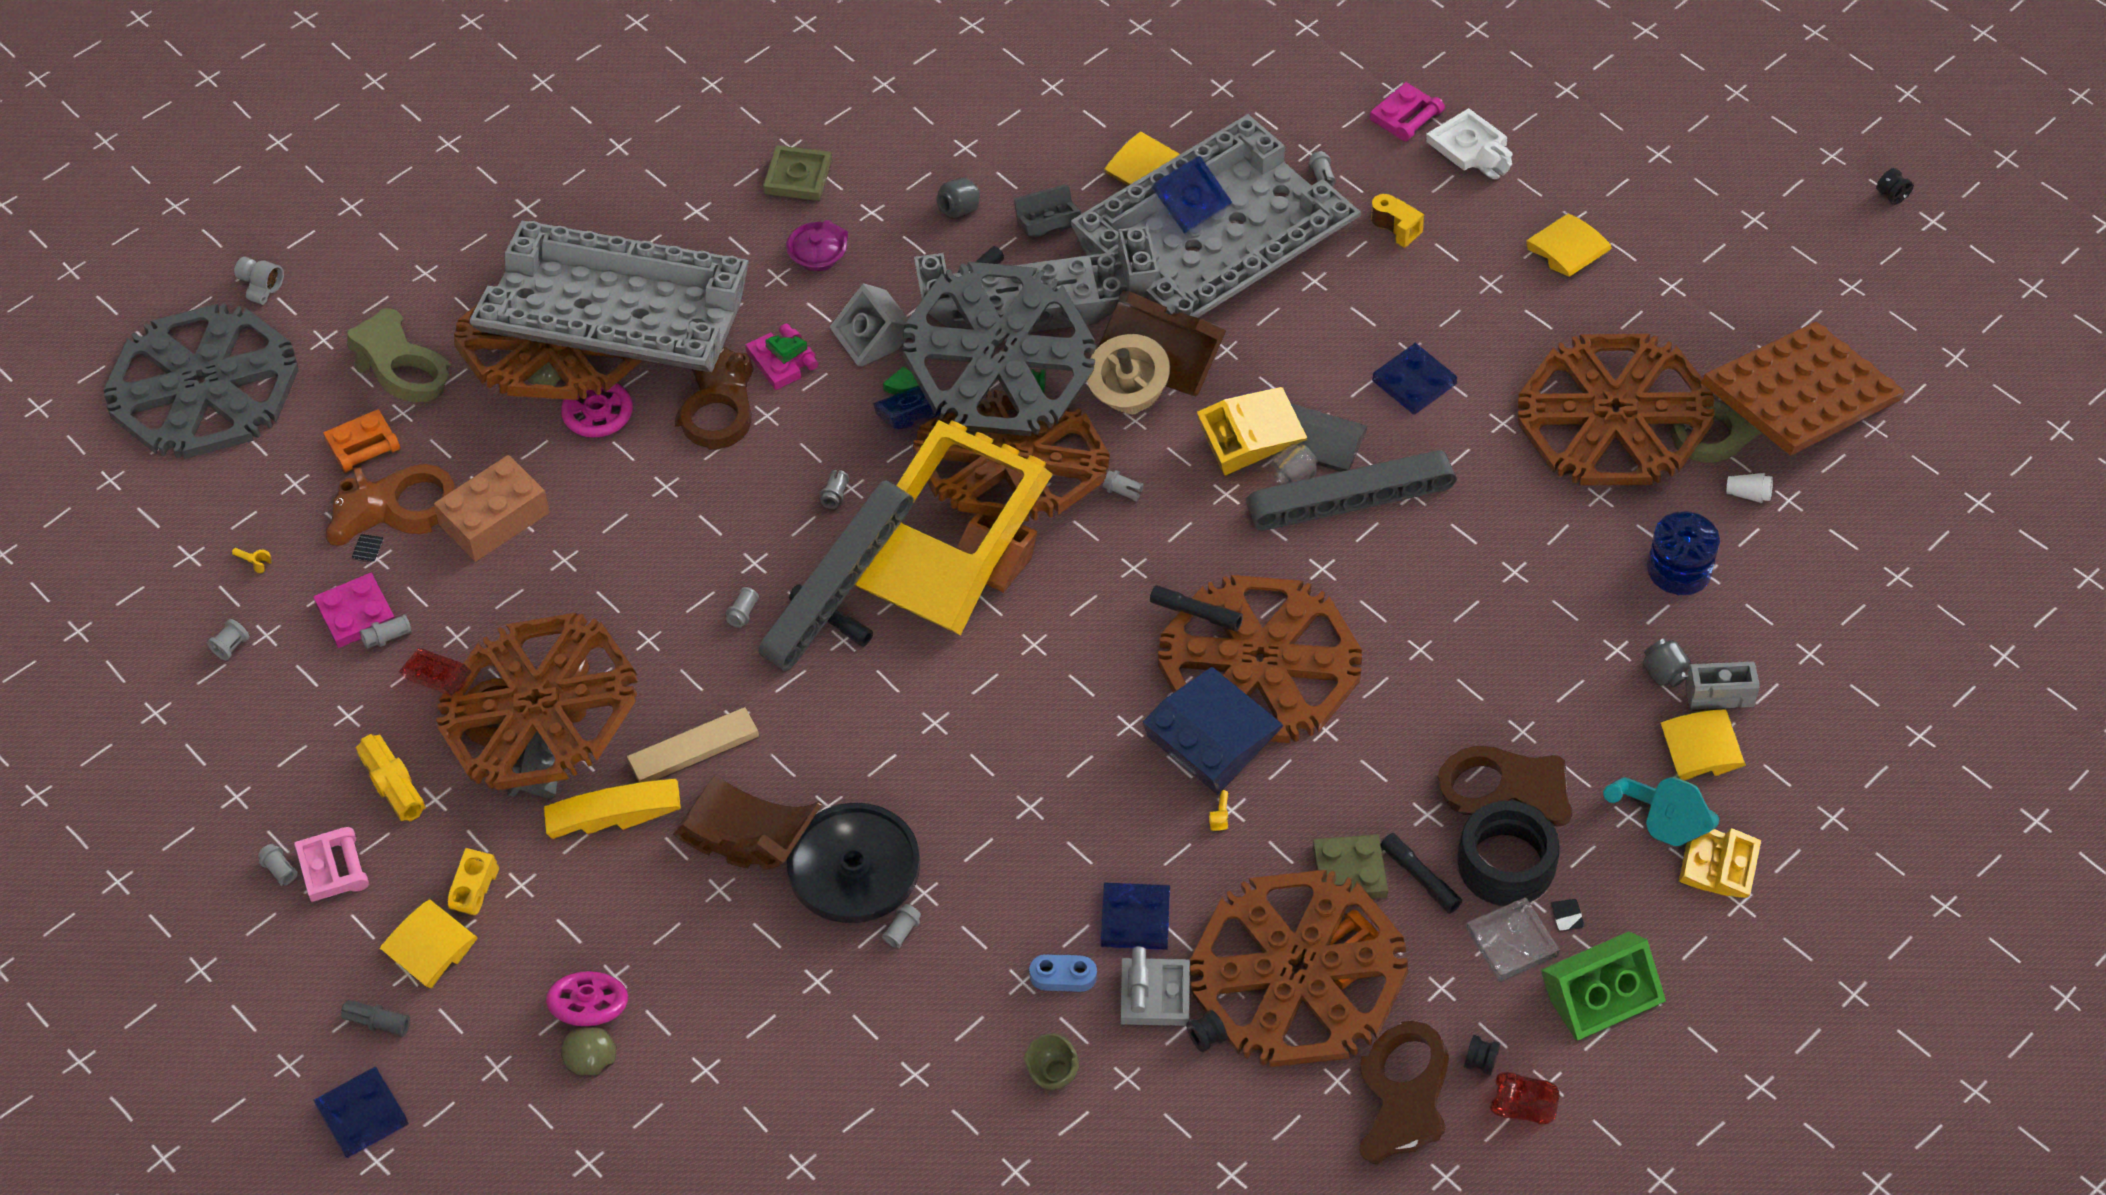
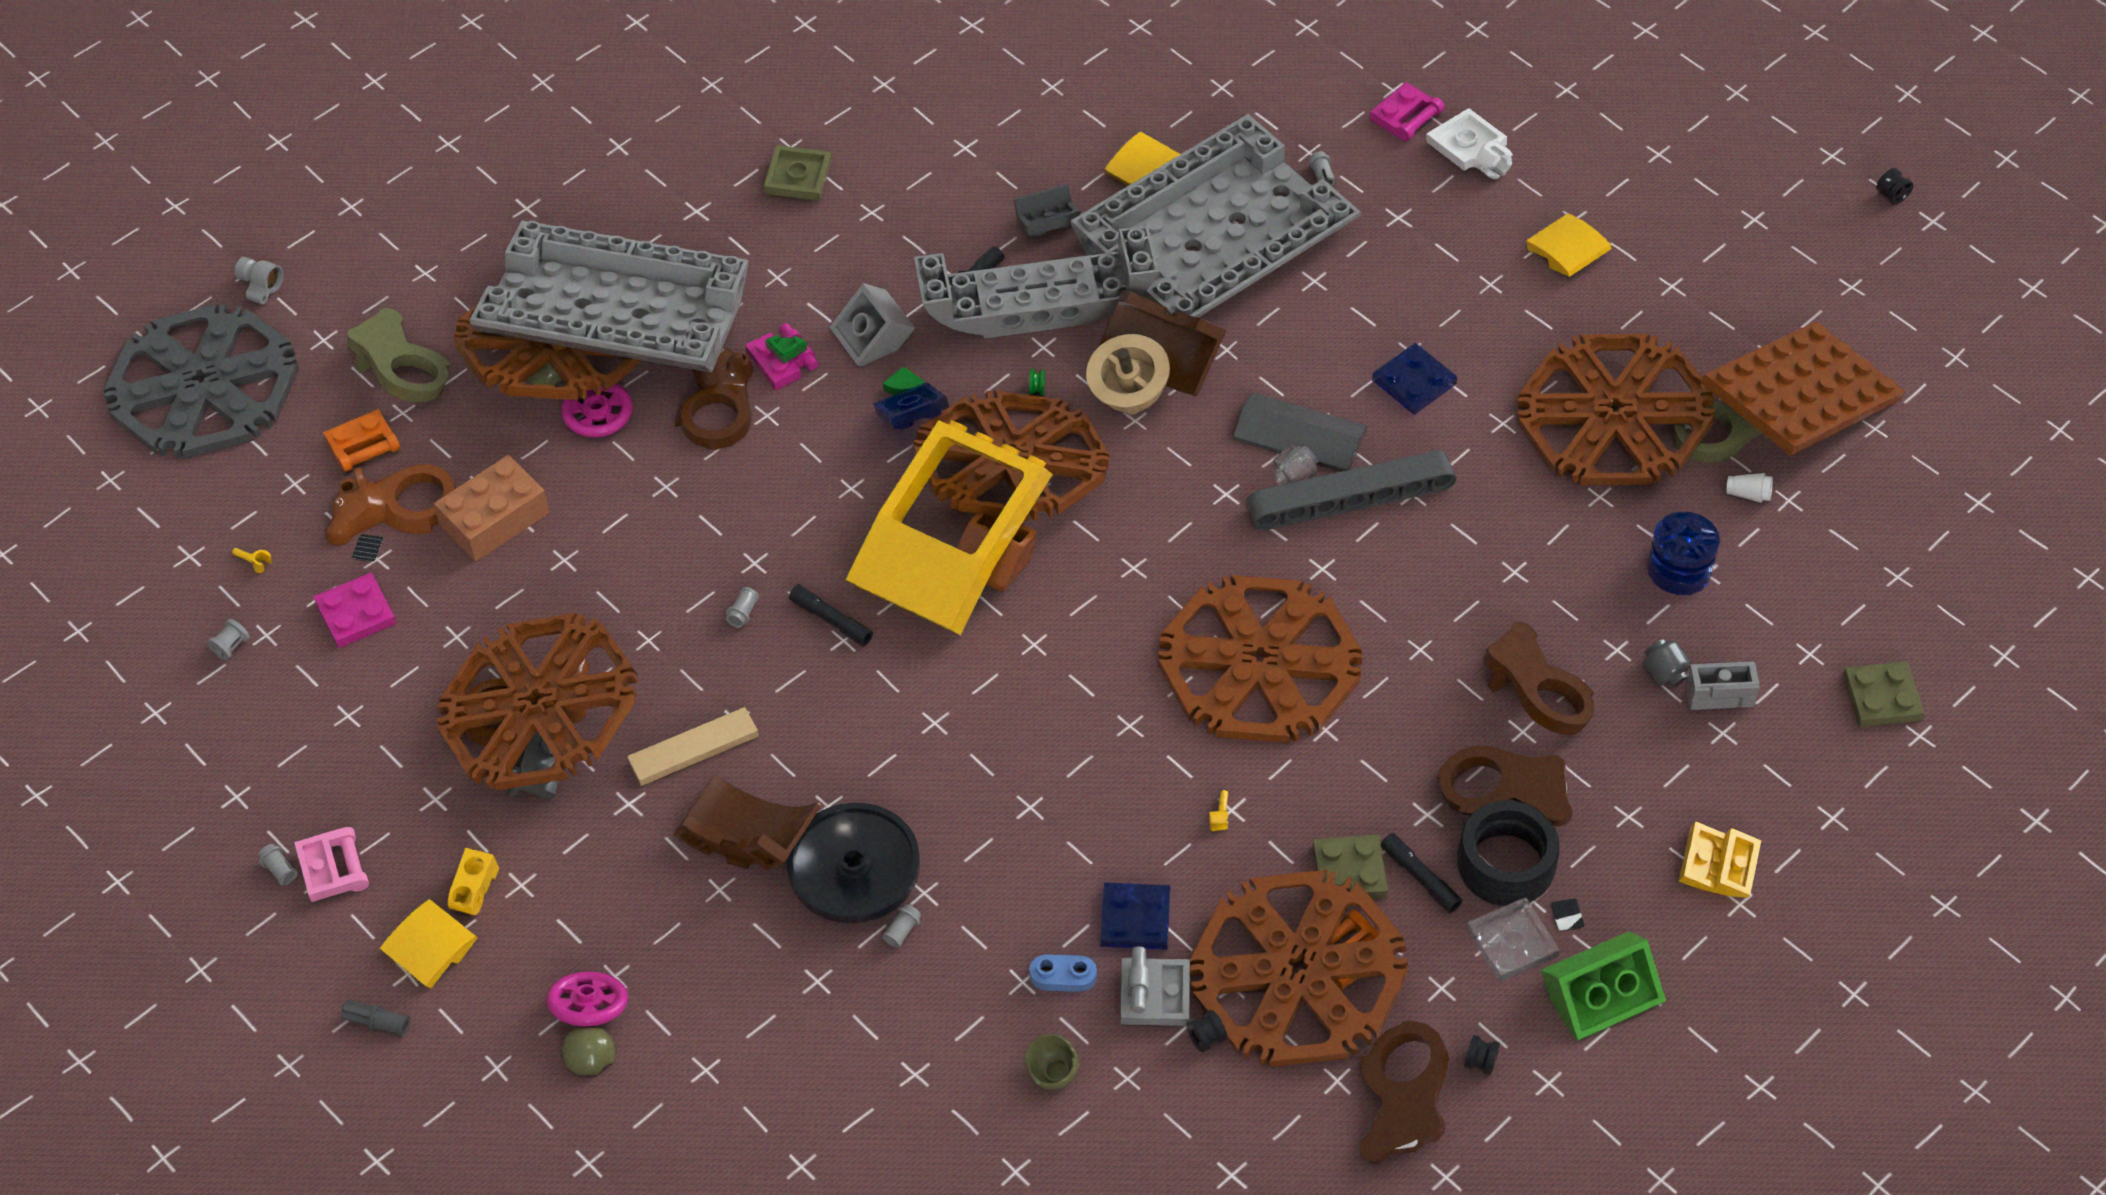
(361, 1112): clear blue plate -> none
(386, 631): light grey pin -> none
(390, 777): yellow piece -> none
(435, 671): clear red plate -> none
(617, 805): yellow slope -> none
(817, 245): magenta piece -> none
(832, 496): light grey pin -> none
(835, 575): dark grey beam -> none
(958, 197): dark grey head -> none
(1014, 370): dark grey plate -> none
(1121, 485): light grey pin -> none
(1192, 194): clear blue plate -> none
(1211, 728): dark blue slope -> none
(1213, 613): black piece -> none
(1250, 428): yellow slope -> none
(1397, 218): yellow leg -> none
(1520, 661): none -> reddish brown animal
(1523, 1098): clear red piece -> none
(1675, 810): teal piece -> none
(1703, 744): yellow slope -> none
(1883, 694): none -> olive plate

